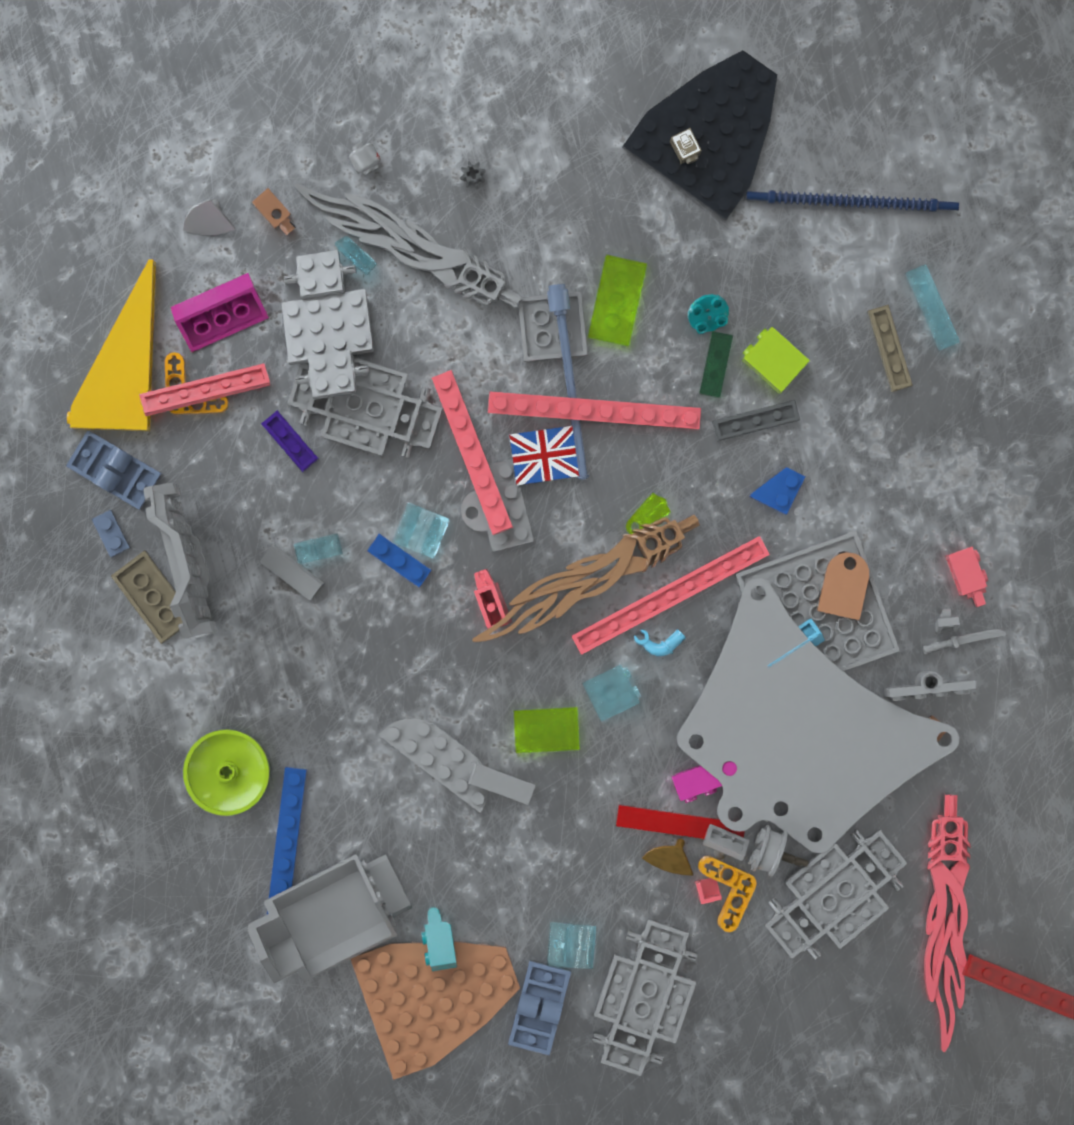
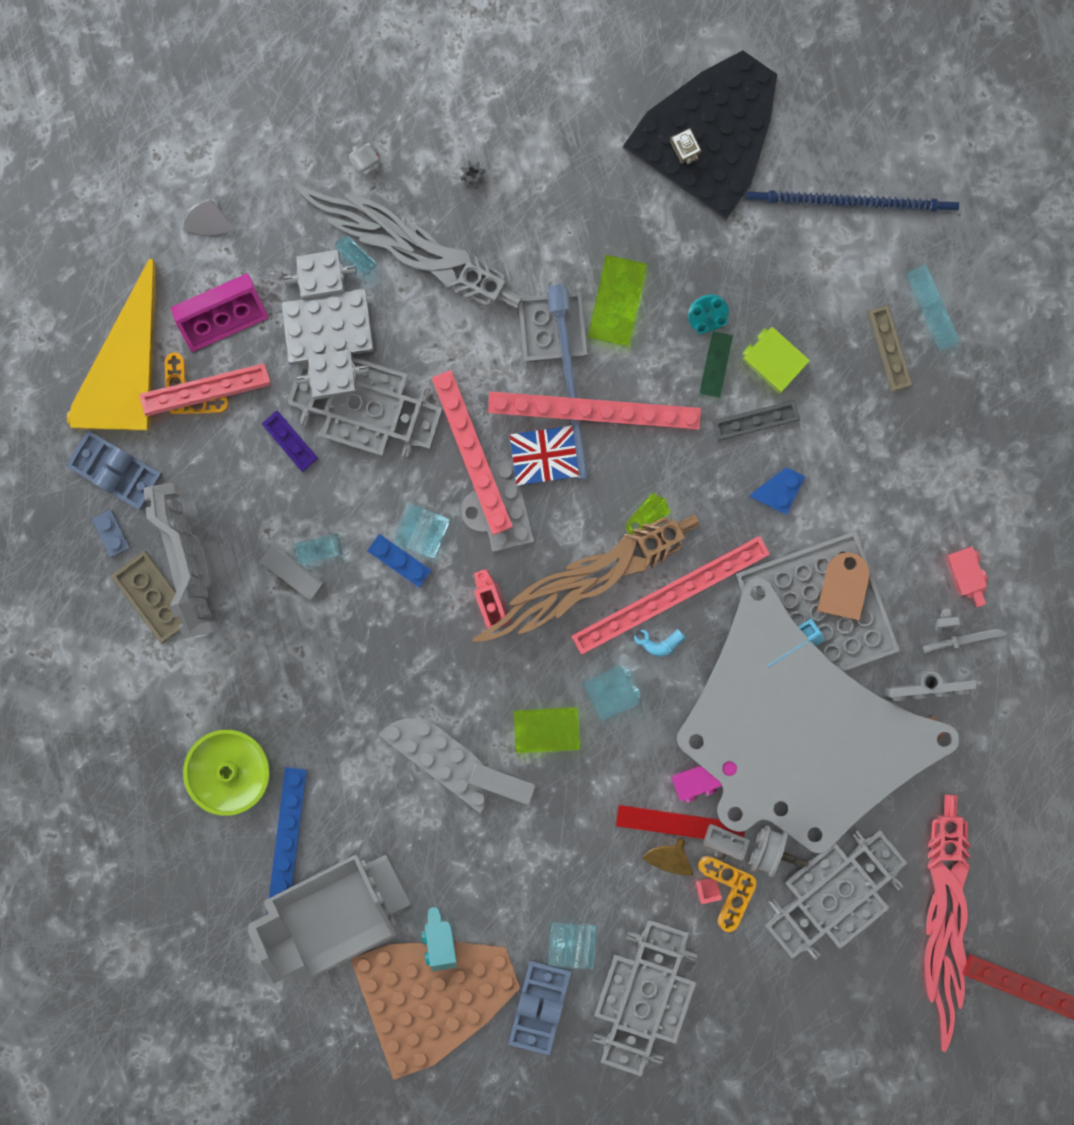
(266, 204): nougat torso -> none

